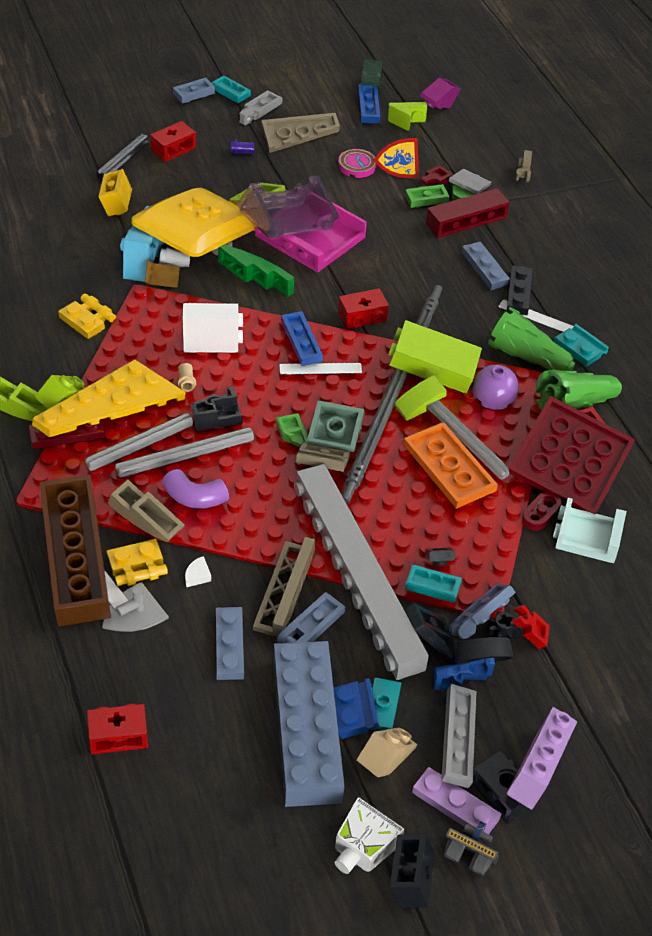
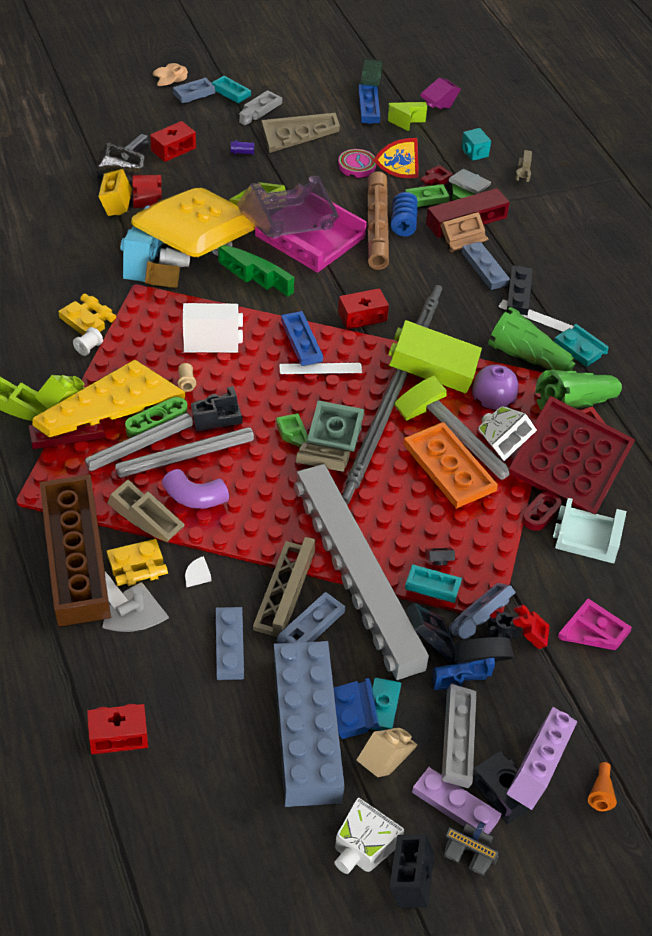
(88, 341): none -> white bush
(117, 158): none -> clear smoke brick
(146, 190): none -> red cylinder
(168, 410): none -> bright green beam
(171, 73): none -> light nougat plate
(378, 221): none -> medium nougat piece
(404, 214): none -> blue piece
(464, 231): none -> medium nougat plate
(476, 144): none -> teal brick
(506, 430): none -> white torso
(595, 627): none -> dark pink wing
(602, 794): none -> orange cone

